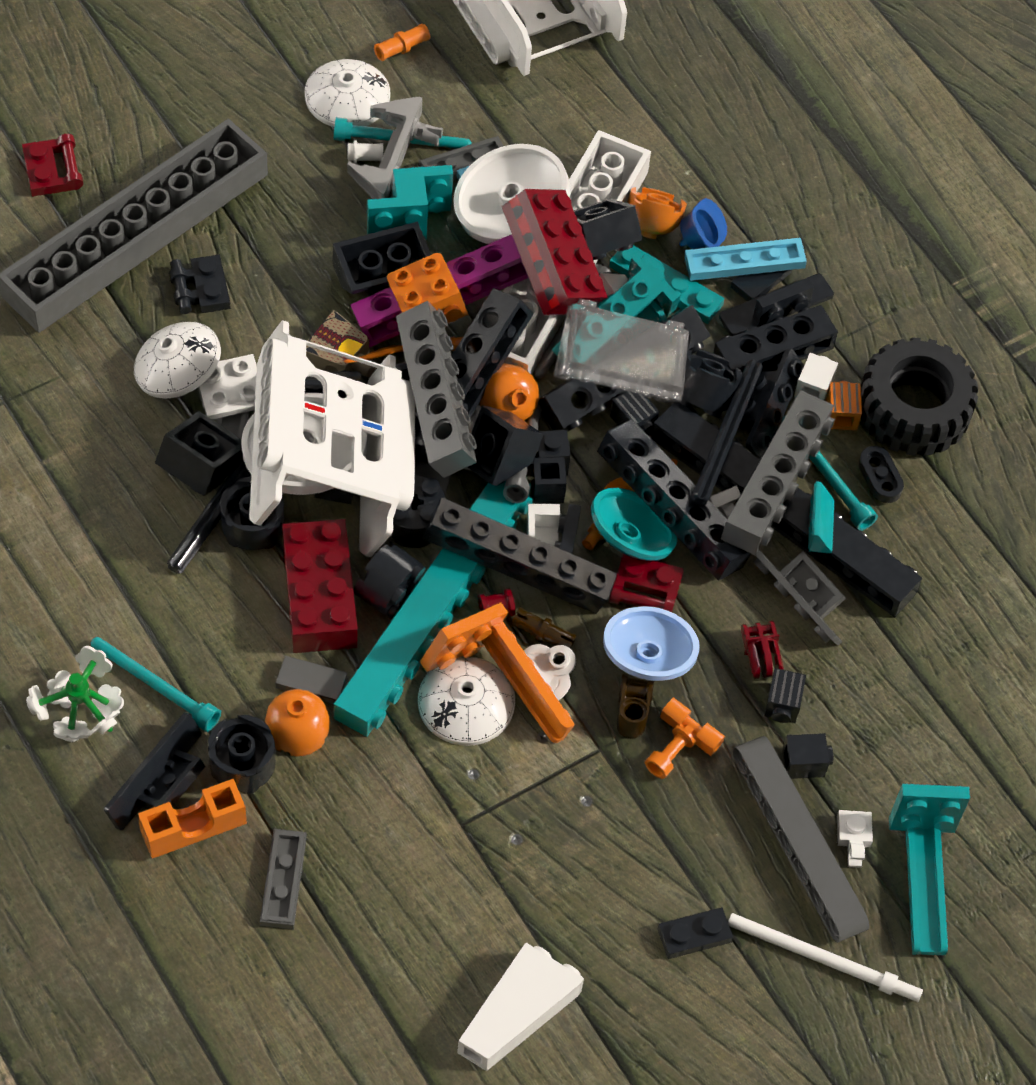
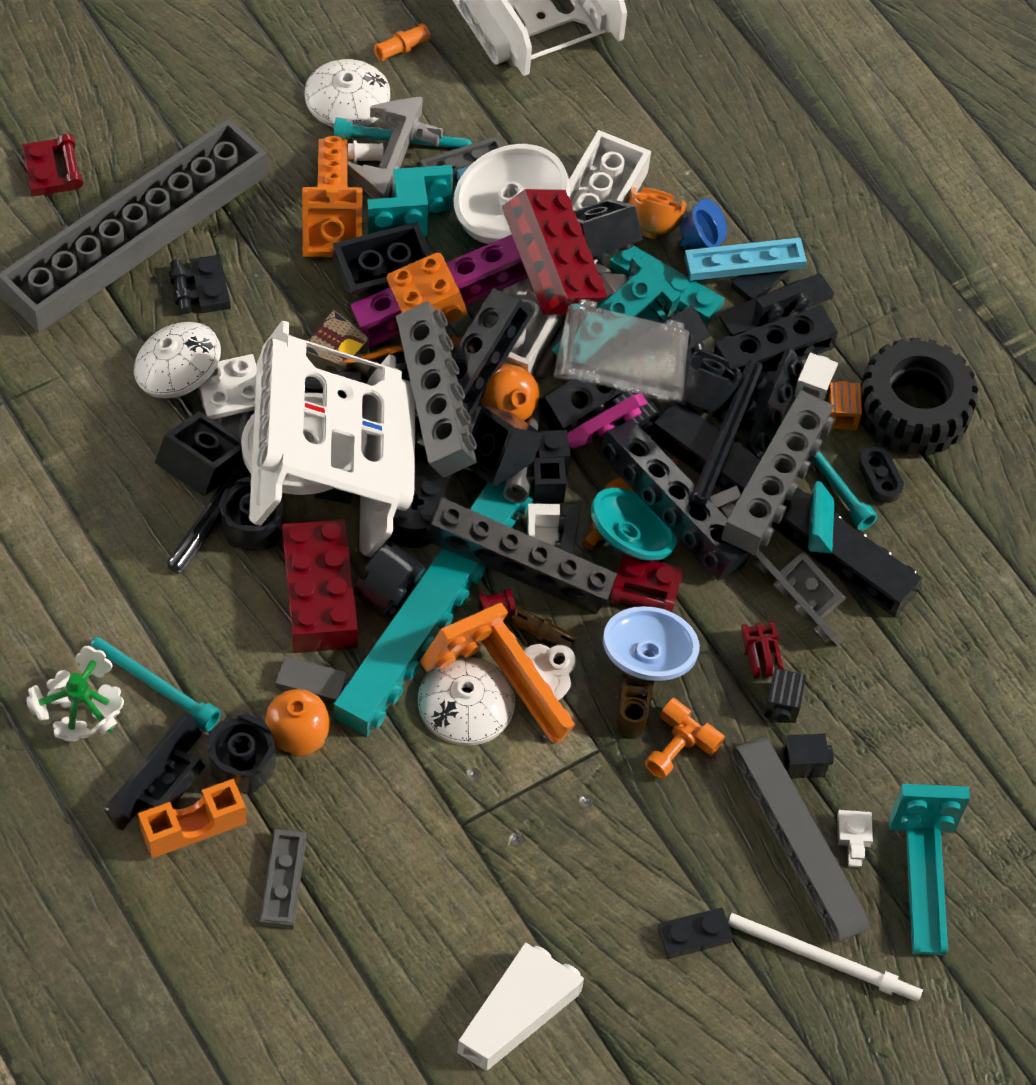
(331, 209): none -> orange bracket
(605, 421): none -> dark pink hinge

